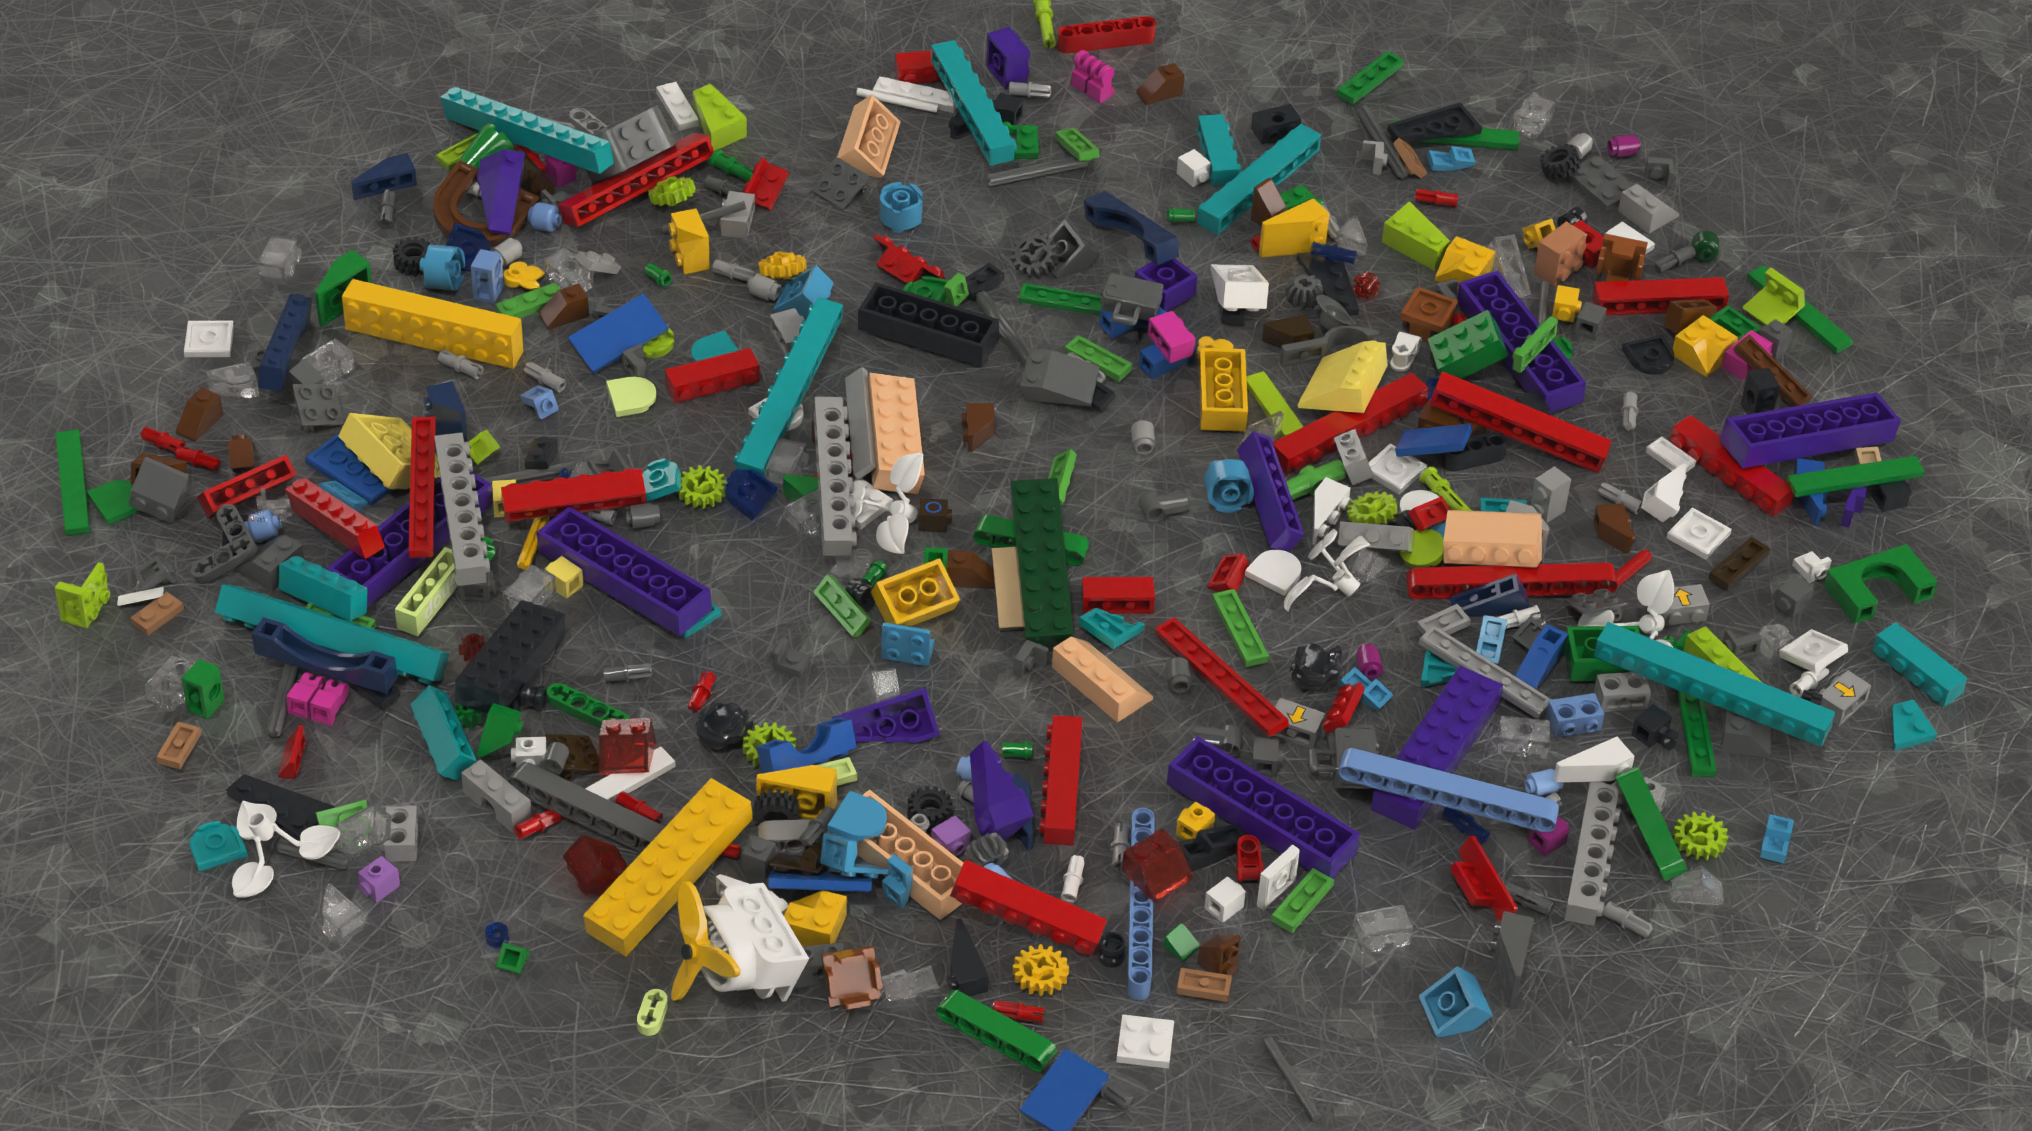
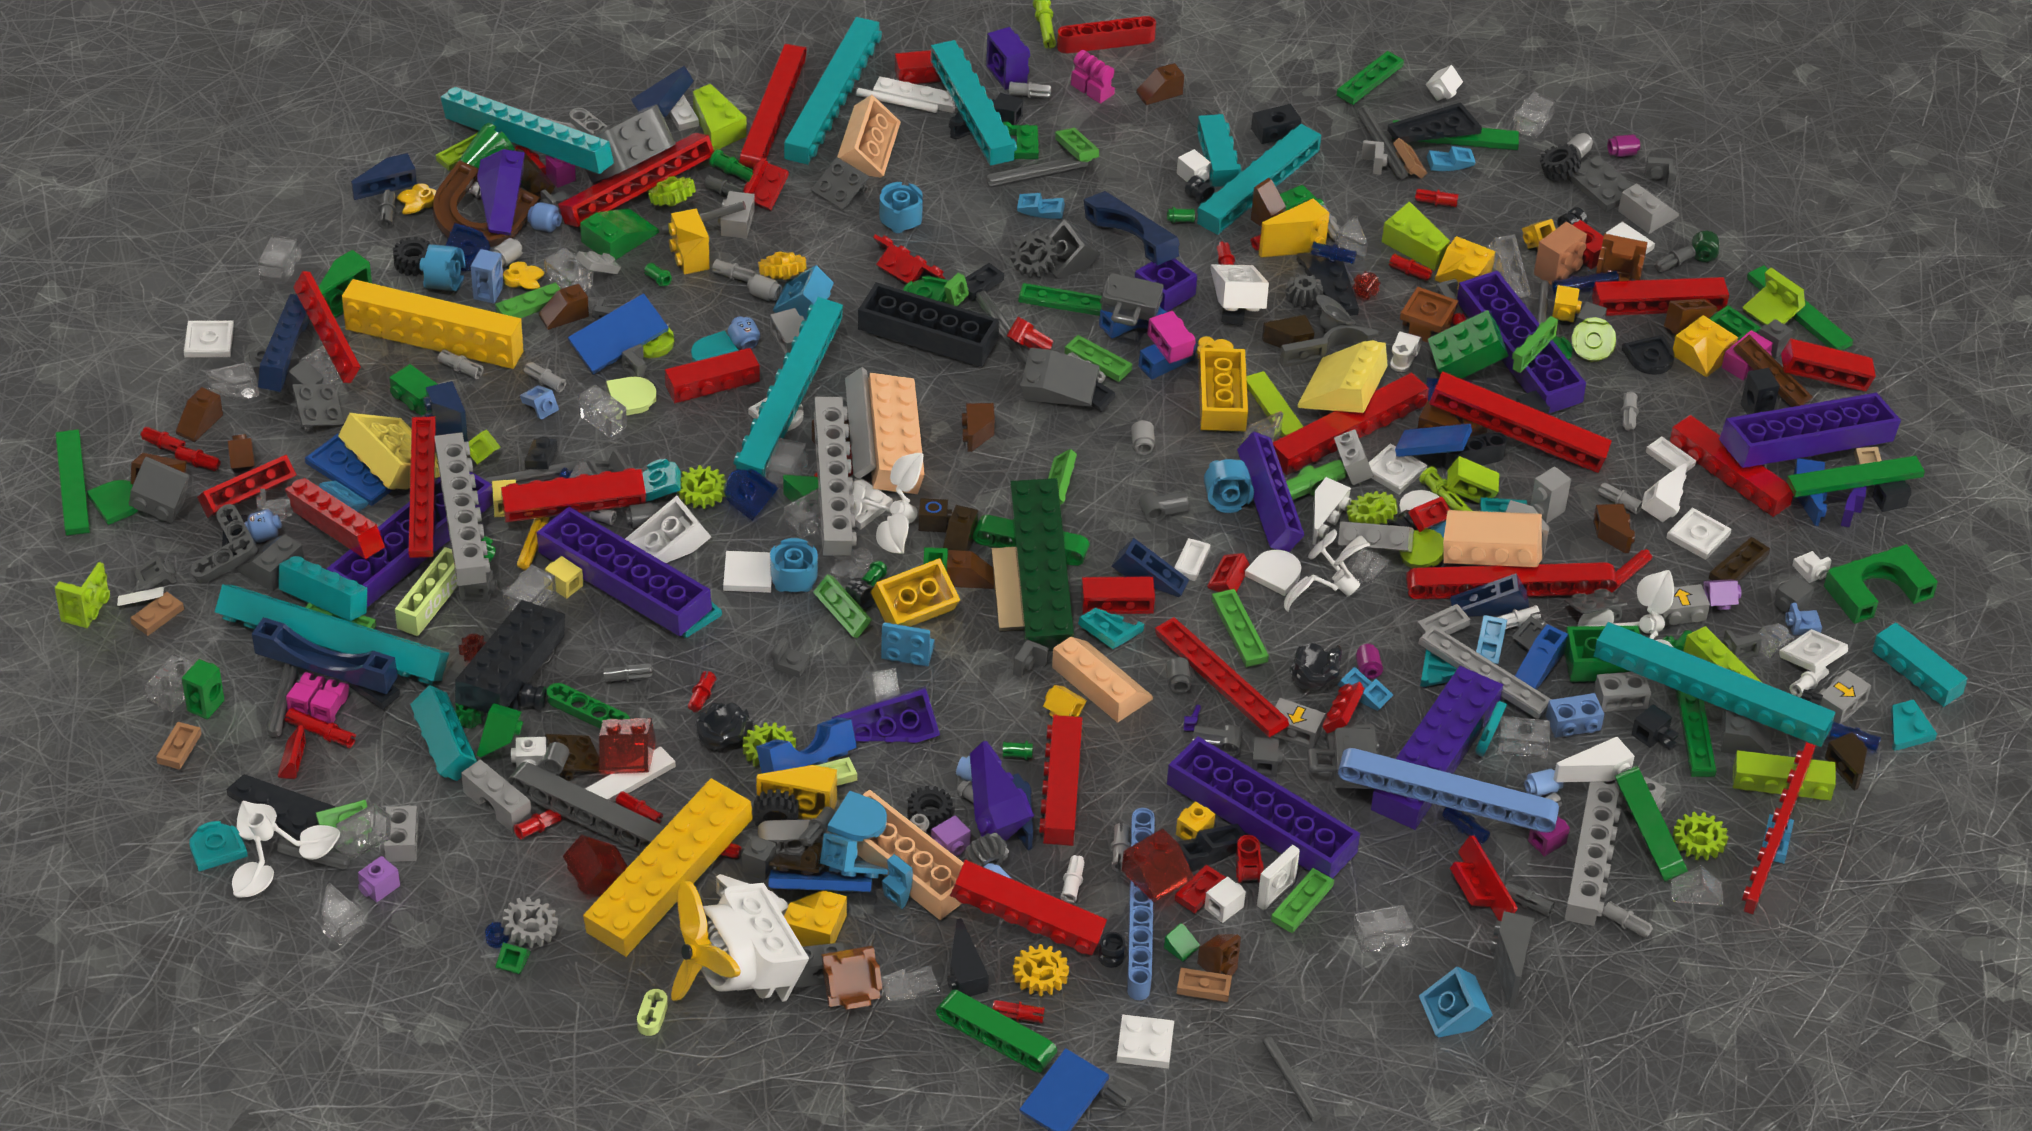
(326, 327): none -> red plate
(328, 731): none -> red pin
(410, 387): none -> green brick
(416, 198): none -> yellow plate
(529, 922): none -> light grey gear
(602, 411): none -> clear brick
(615, 232): none -> green slope
(665, 92): none -> dark blue slope
(670, 532): none -> white slope
(743, 332): none -> medium blue head
(747, 572): none -> white tile
(773, 105): none -> red beam
(794, 565): none -> dark azure brick
(832, 91): none -> teal brick
(961, 528): none -> dark brown slope
(1025, 334): none -> red piece
(1034, 205): none -> dark azure slope
(1063, 702): none -> yellow brick
(1139, 561): none -> dark blue slope
(1191, 721): none -> dark purple hand
(1192, 558): none -> white tile
(1193, 893): none -> red plate
(1197, 188): none -> black wheel
(1225, 255): none -> red axle
(1410, 267): none -> red axle
(1444, 83): none -> white brick
(1472, 480): none -> lime brick
(1490, 728): none -> teal tile
(1585, 282): none -> clear blue pin
(1594, 339): none -> lime tile
(1722, 593): none -> brick
(1770, 773): none -> lime brick
(1774, 835): none -> red plate
(1802, 621): none -> medium blue bracket
(1828, 365): none -> red brick
(1849, 758): none -> dark brown slope
(1870, 741): none -> clear blue pin

